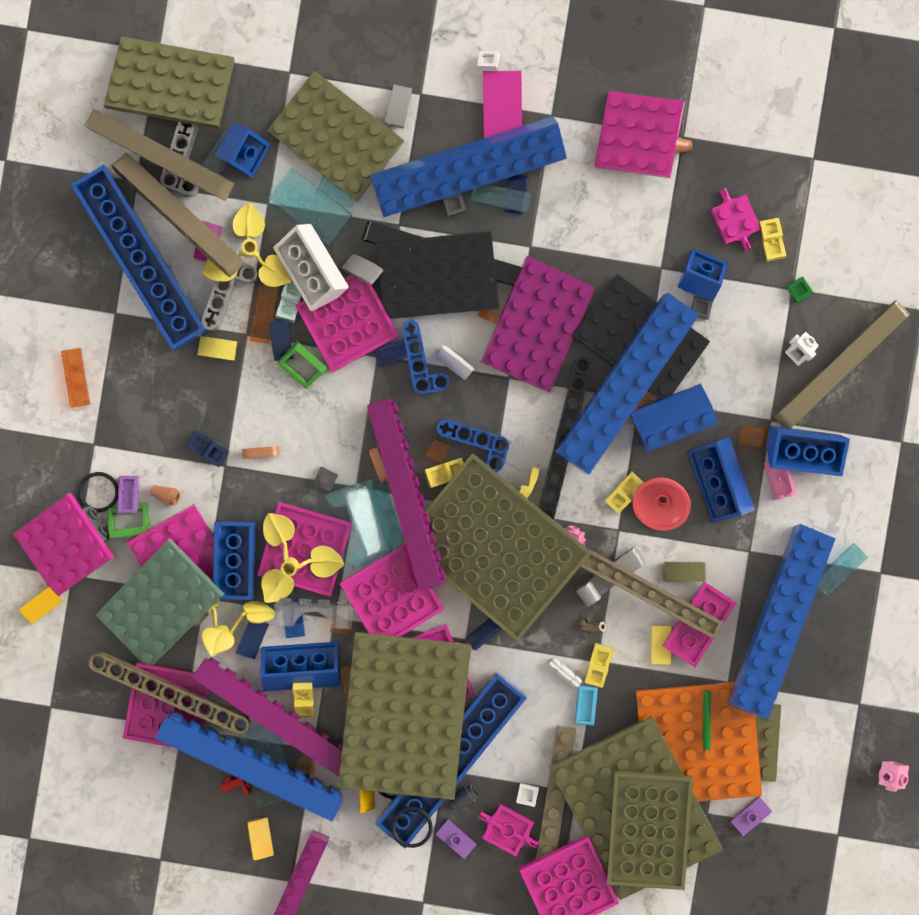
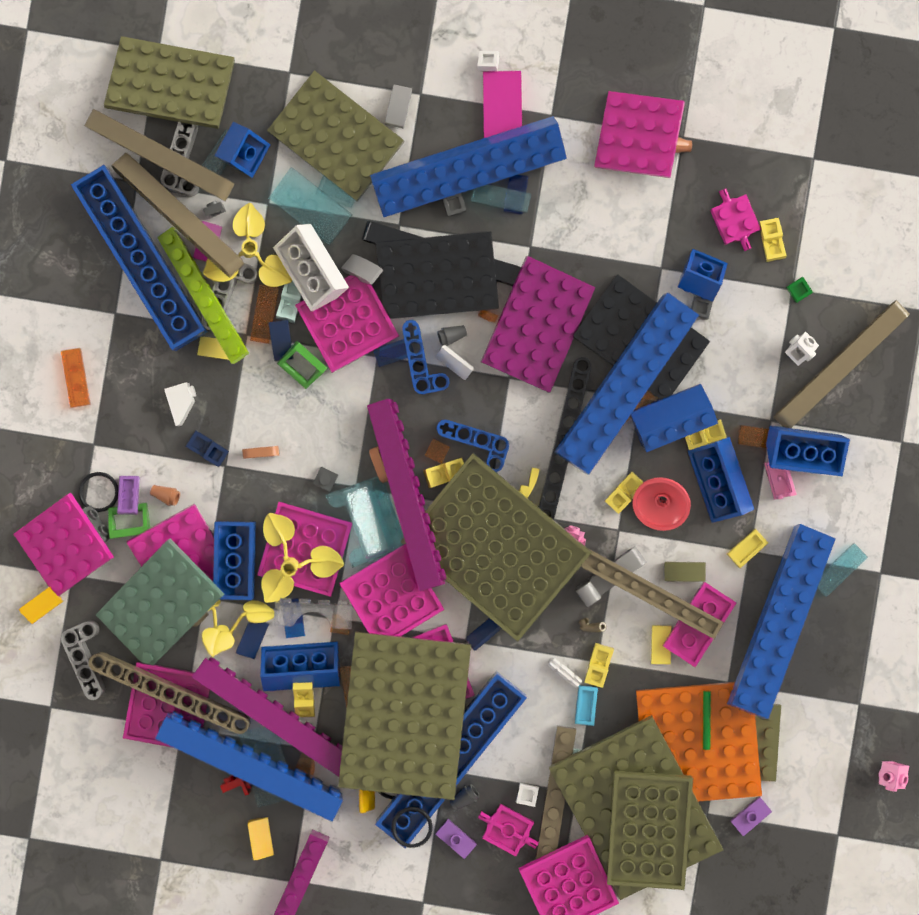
(78, 665): none -> light grey beam
(180, 401): none -> white slope
(203, 295): none -> lime plate
(213, 209): none -> dark grey plate
(451, 334): none -> dark grey cone
(706, 436): none -> light yellow slope
(747, 548): none -> light yellow tile

